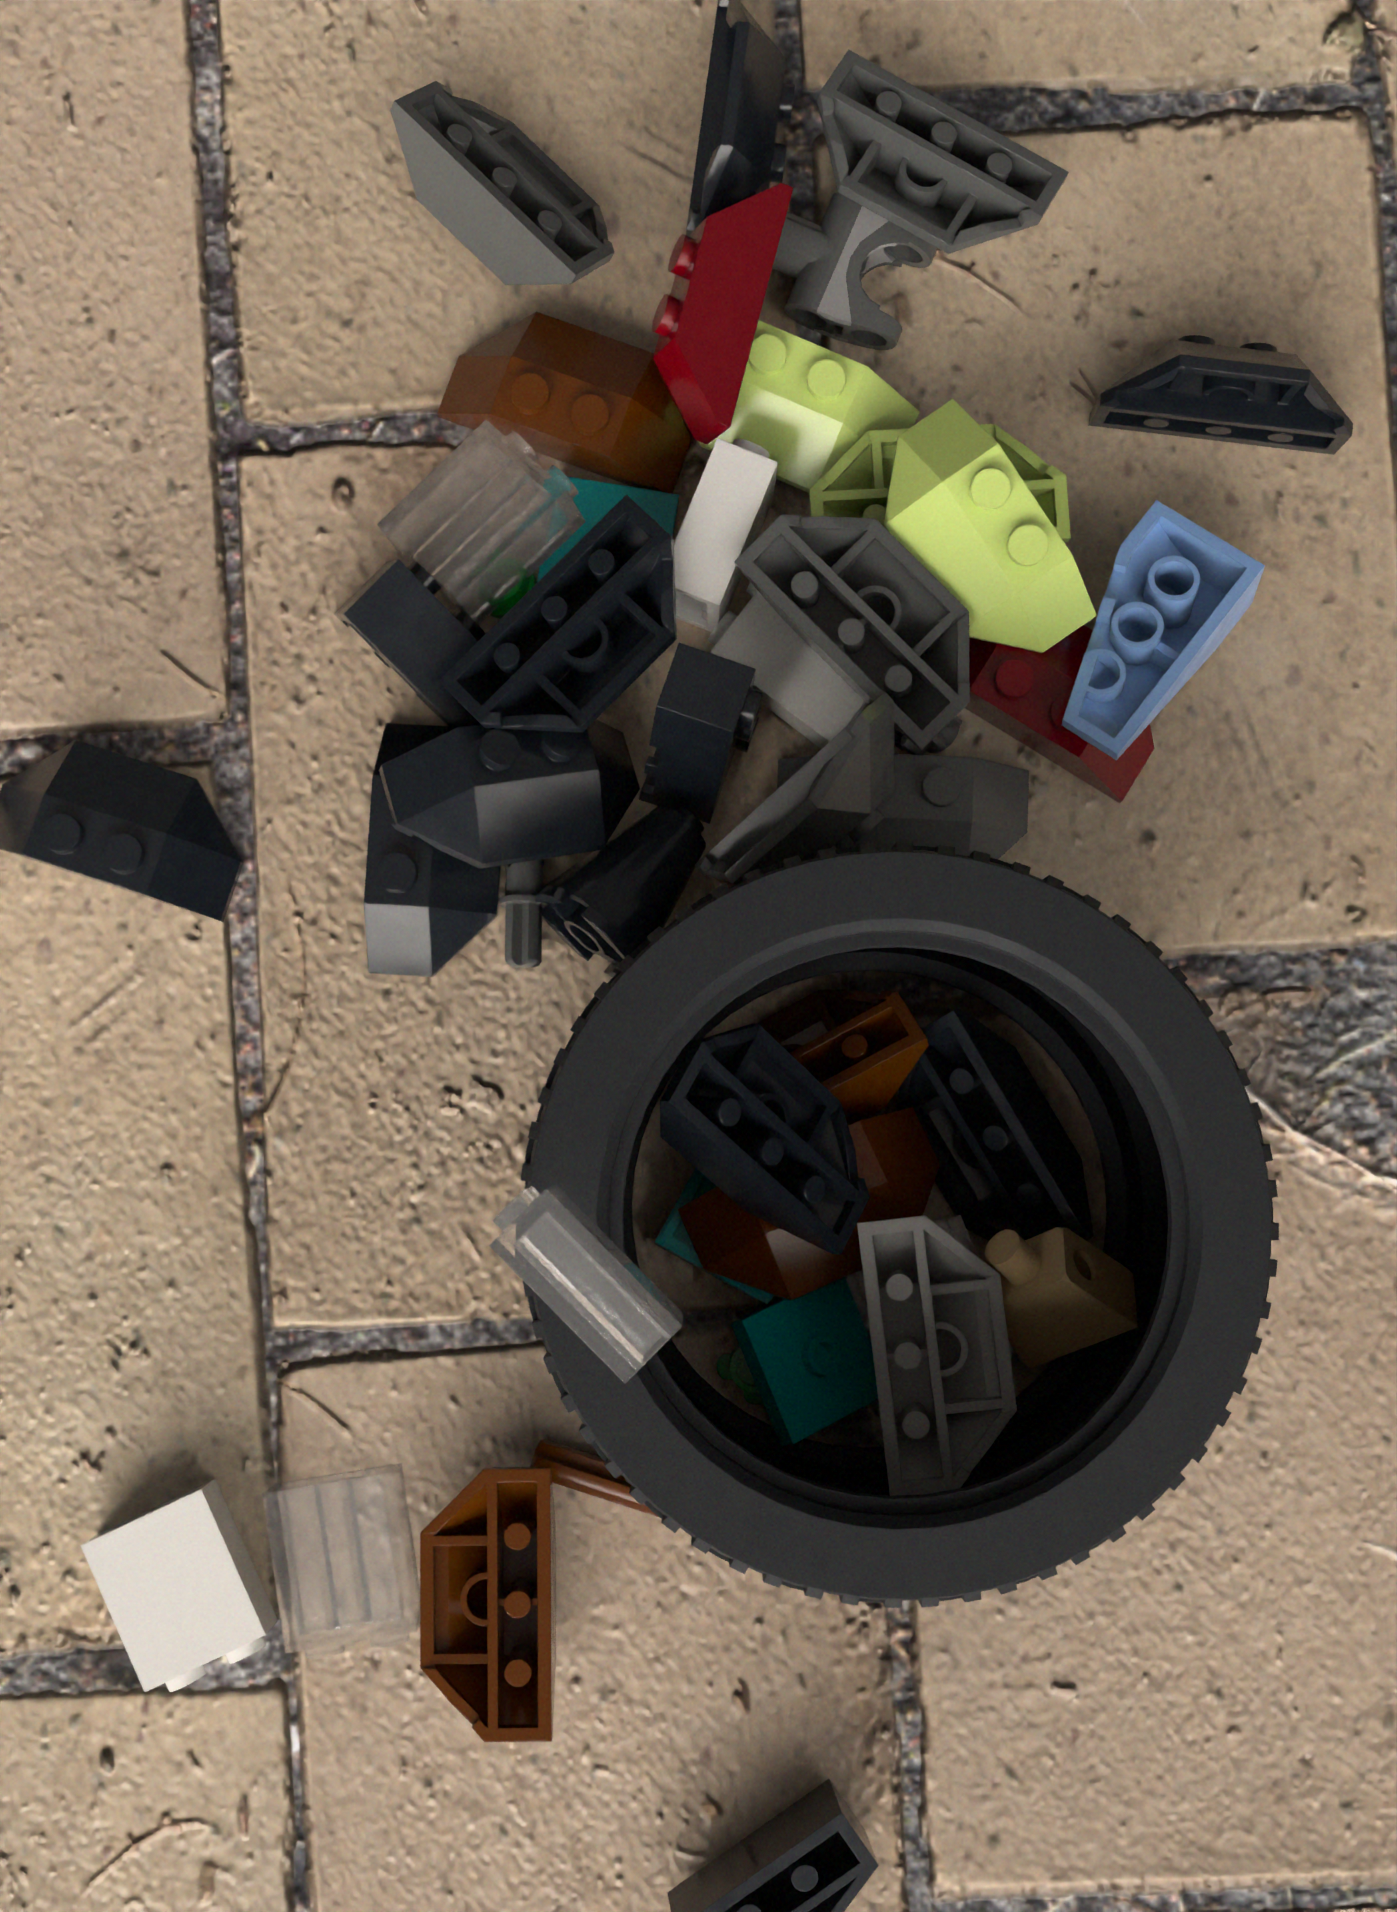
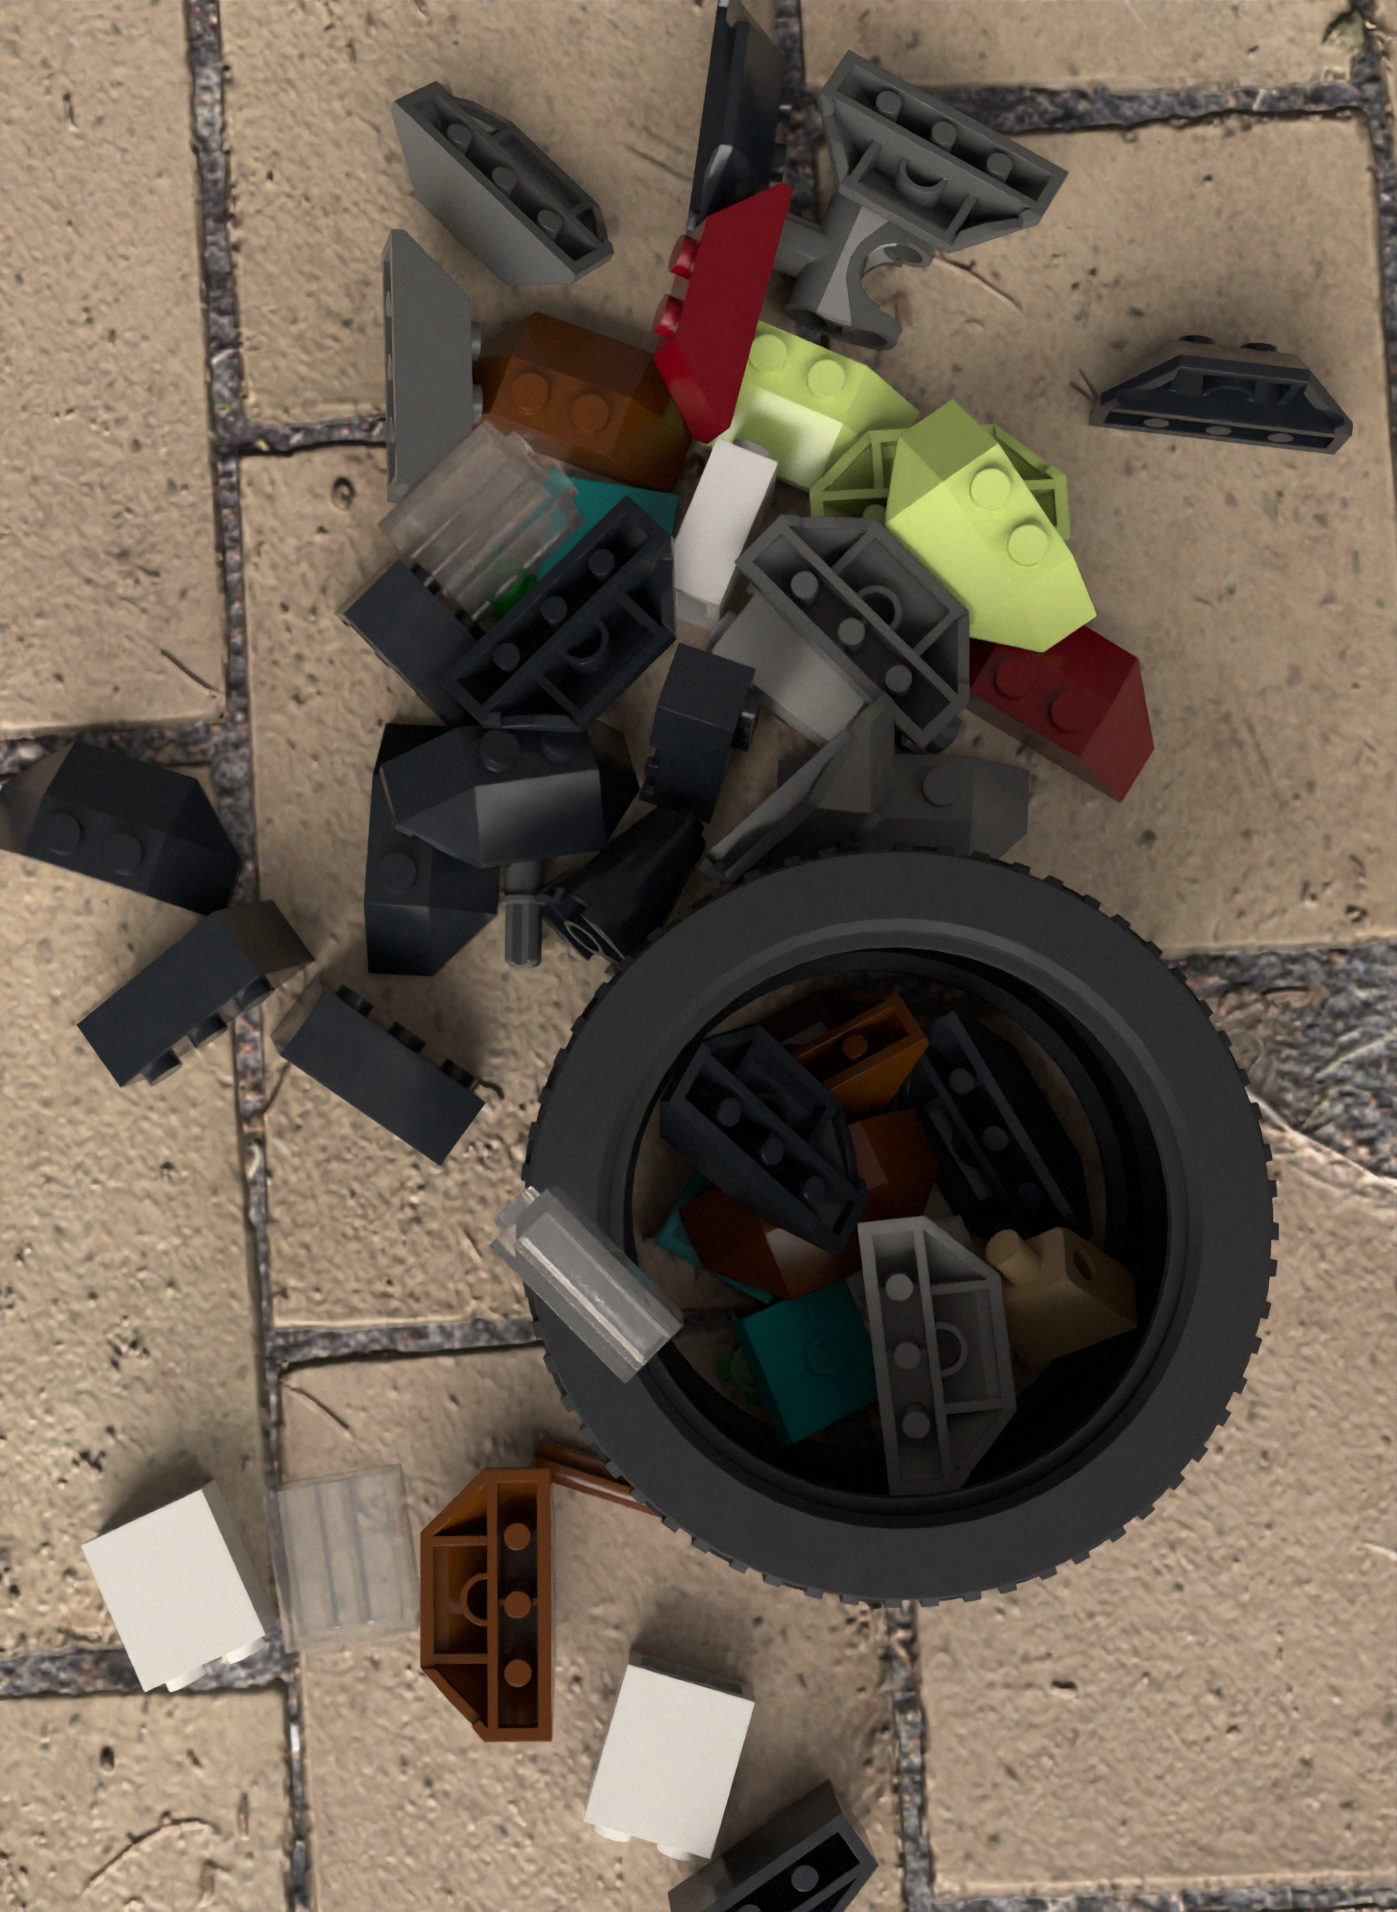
(194, 991): none -> black wedge
(378, 1068): none -> black wedge
(425, 364): none -> dark grey wedge
(669, 1756): none -> white brick
(1159, 621): light blue wedge -> none

